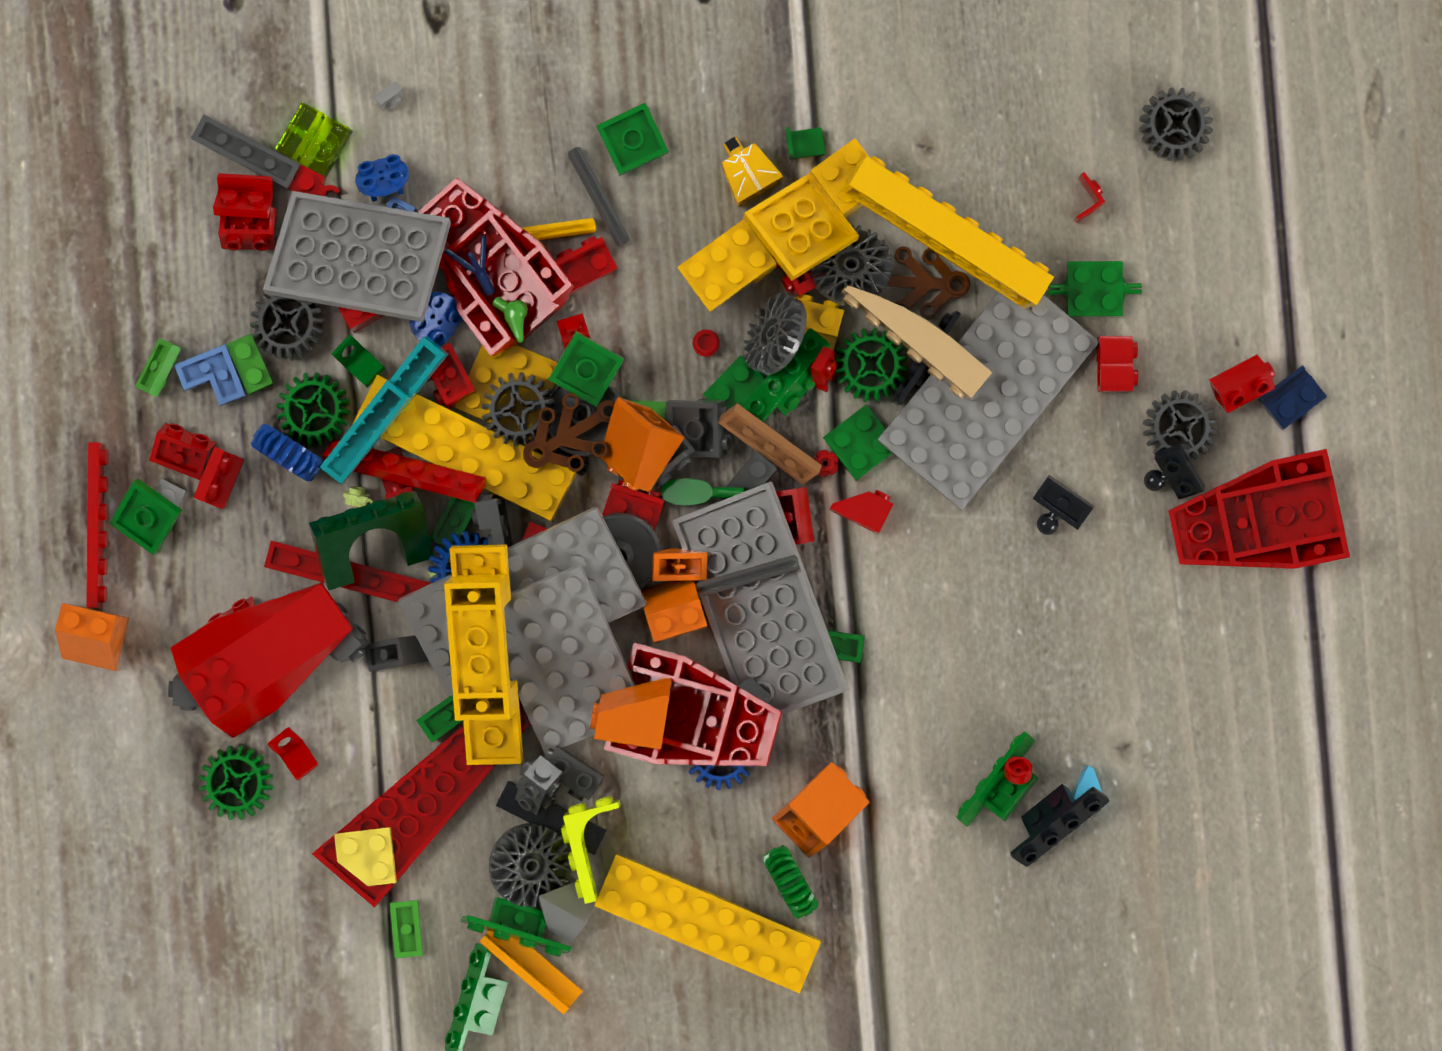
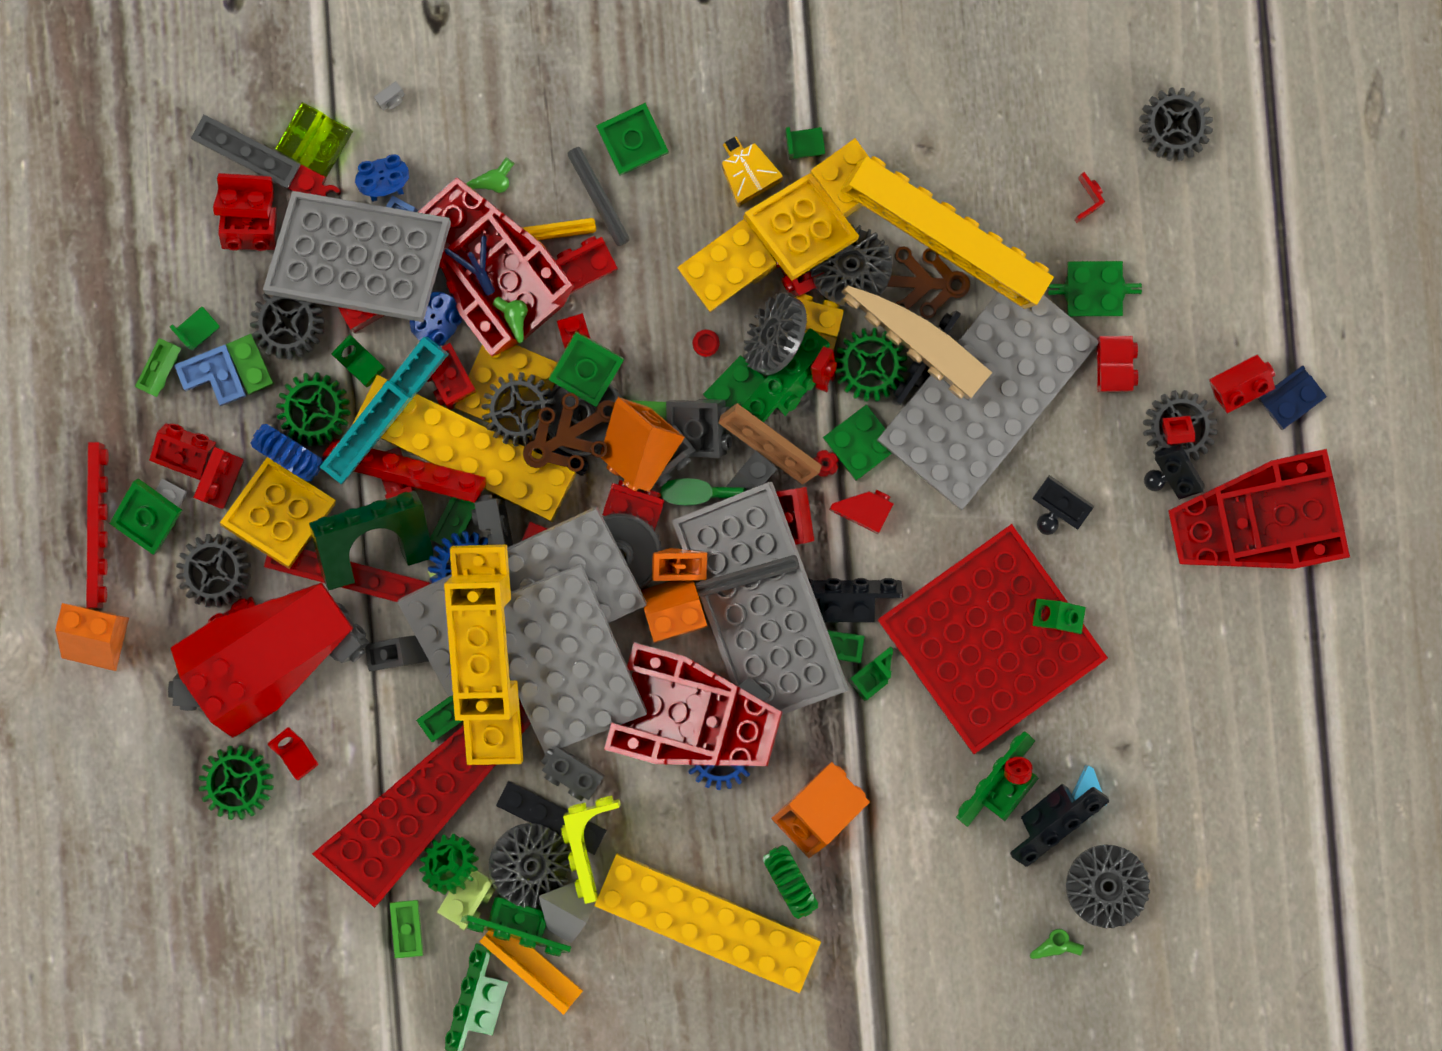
(196, 329): none -> green bracket
(219, 559): none -> dark grey gear
(276, 512): none -> yellow plate
(357, 496): yellowish green plate -> none
(367, 855): light yellow plate -> none
(449, 864): none -> green gear
(468, 900): none -> yellowish green bracket
(494, 179): none -> bright green animal
(538, 785): dark grey brick -> none
(633, 714): orange slope -> none
(853, 598): none -> black bracket
(873, 675): none -> green slope
(977, 644): none -> red plate
(1056, 945): none -> bright green animal
(1062, 616): none -> green bracket
(1086, 883): none -> dark grey wheel
(1178, 430): none -> red plate

